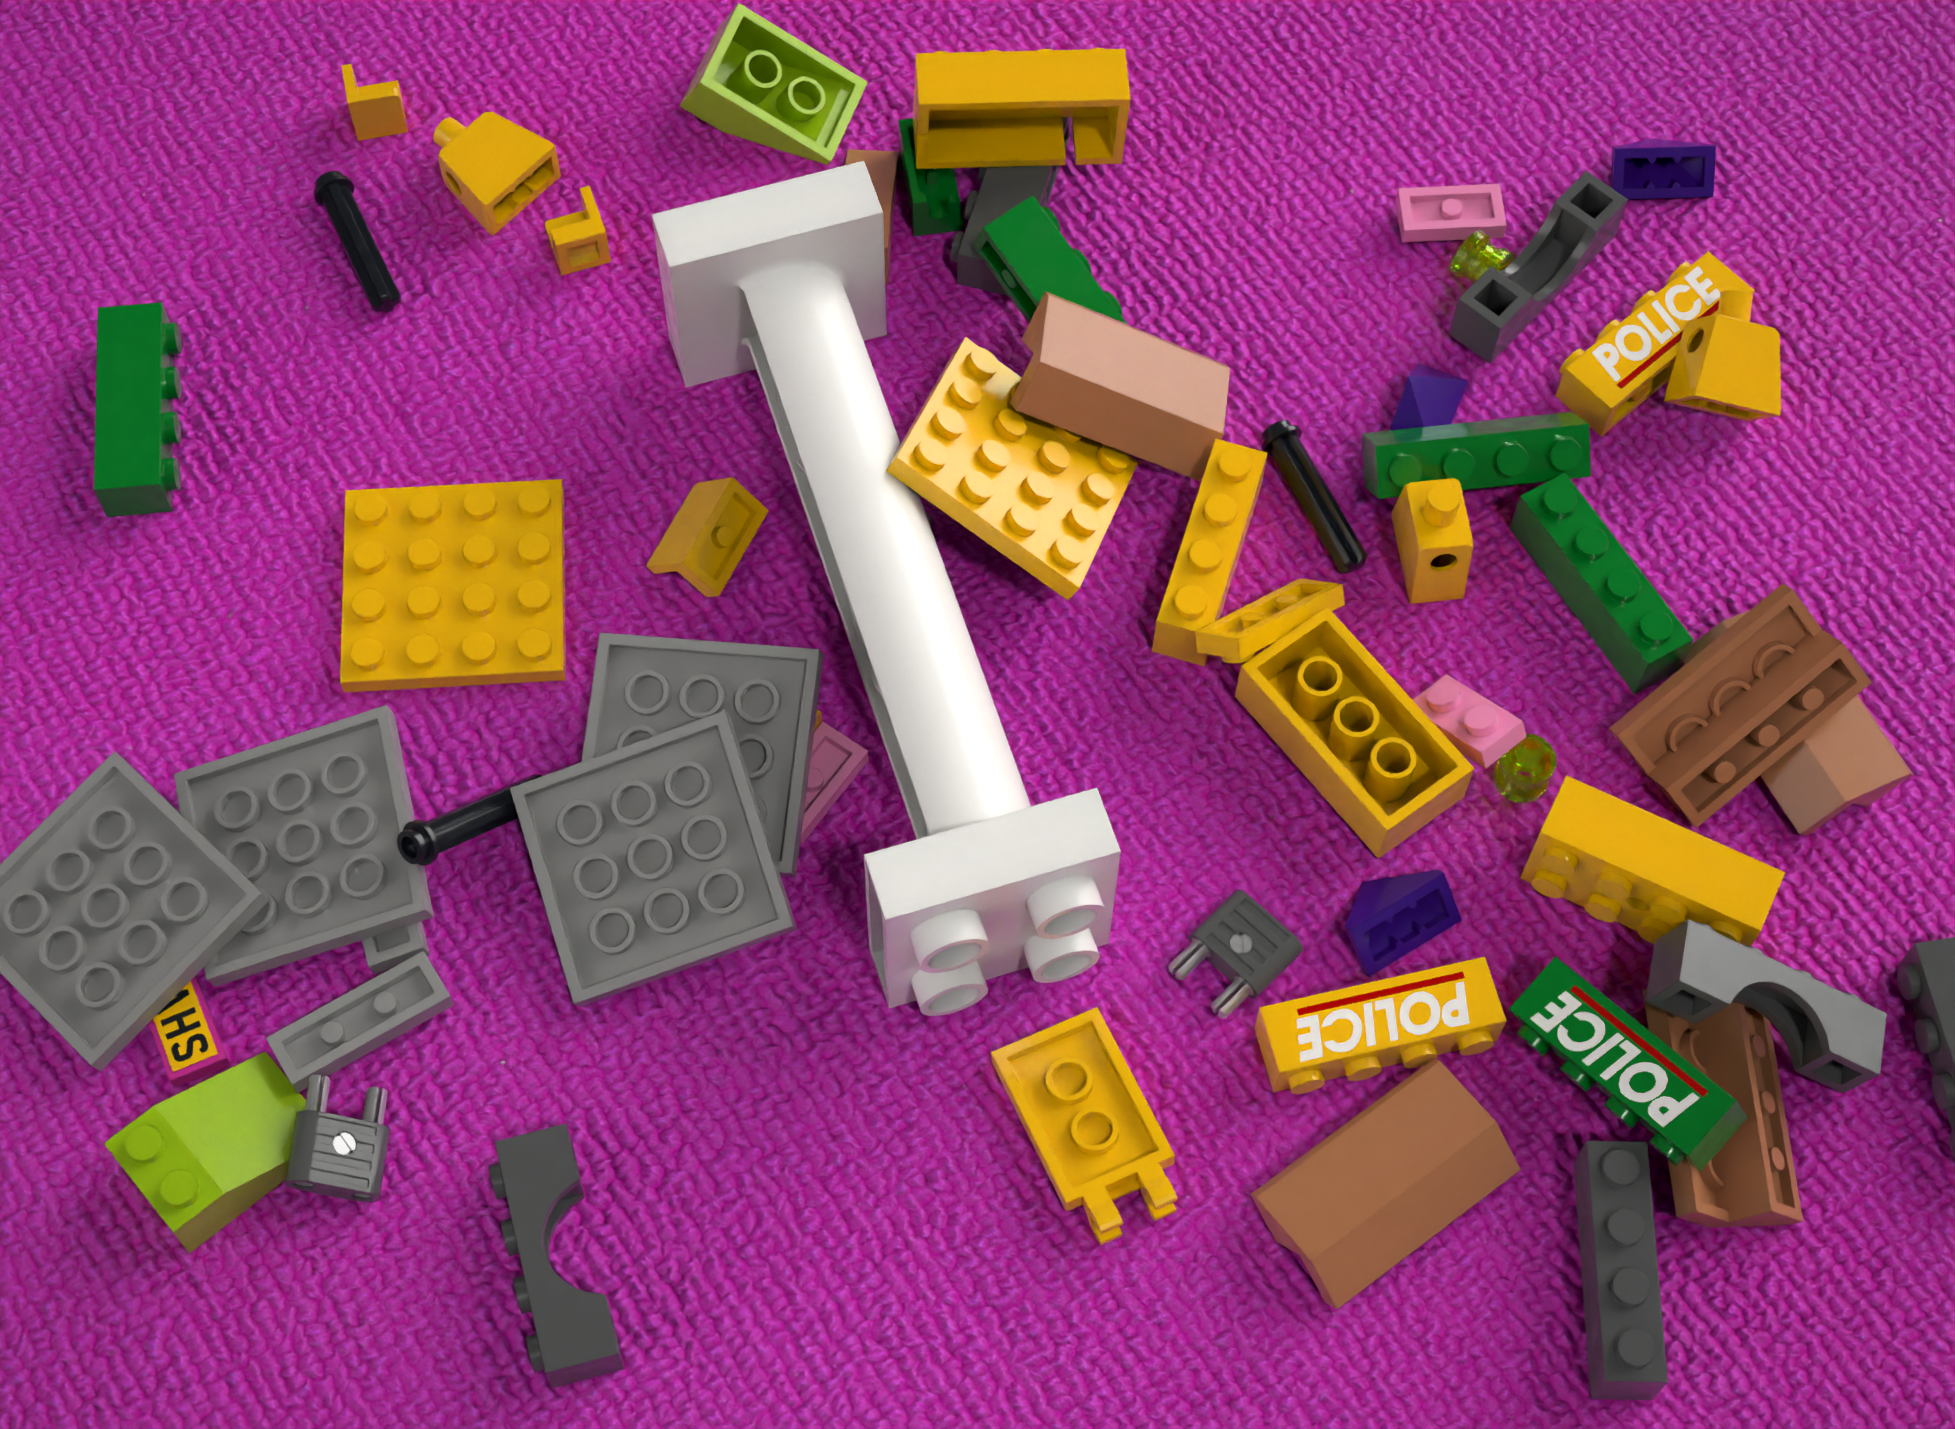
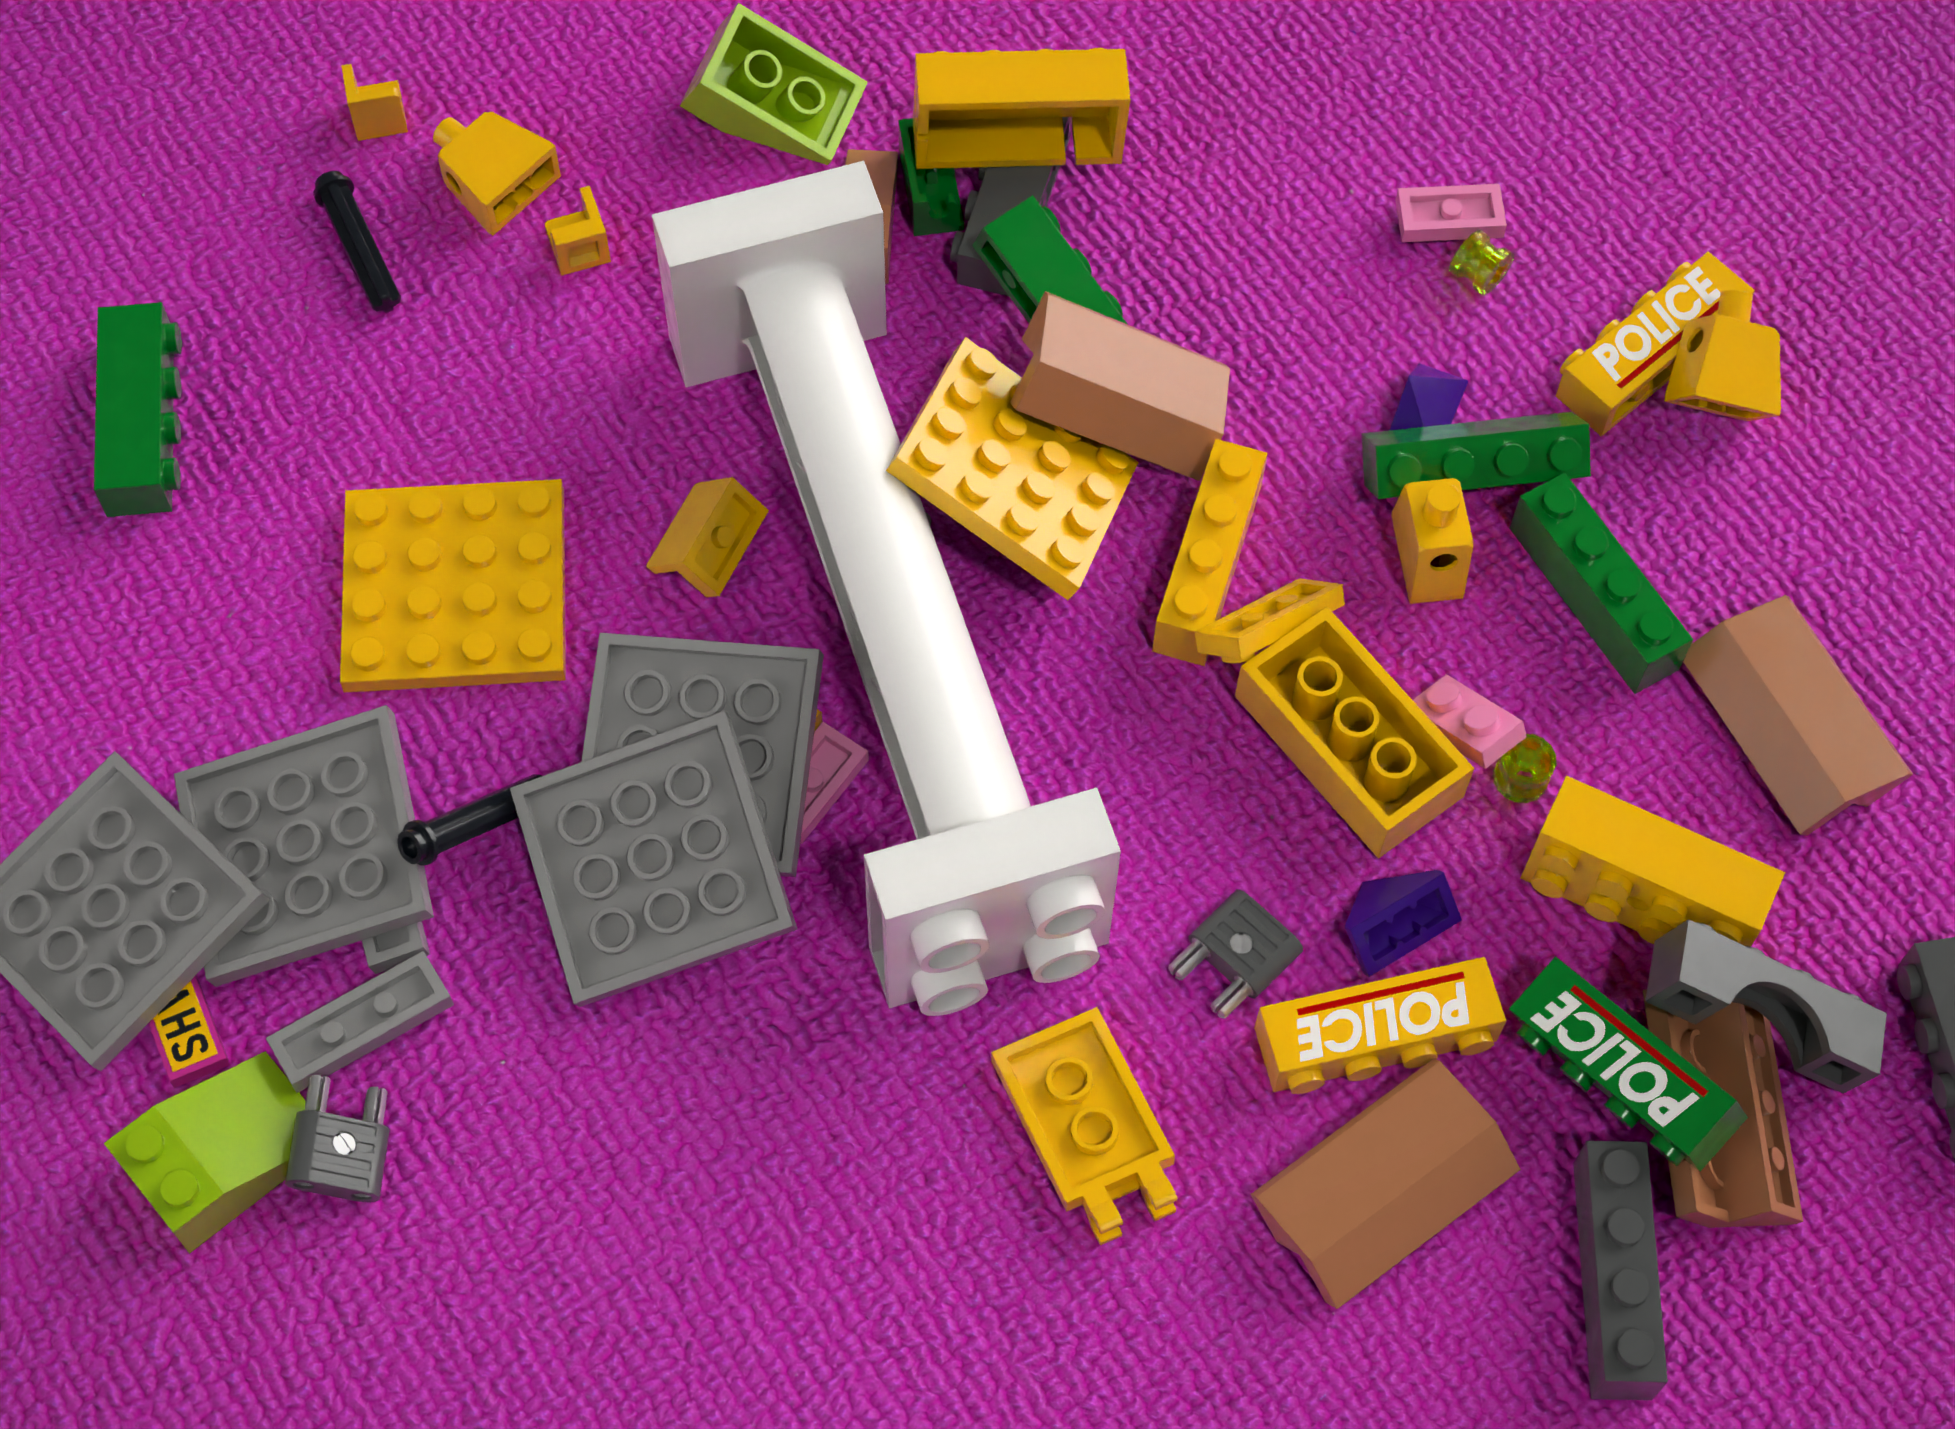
(572, 1326): dark grey arch -> none
(1334, 530): black axle -> none
(1510, 299): dark grey arch -> none
(1663, 169): dark purple slope -> none
(1740, 705): nougat slope -> none

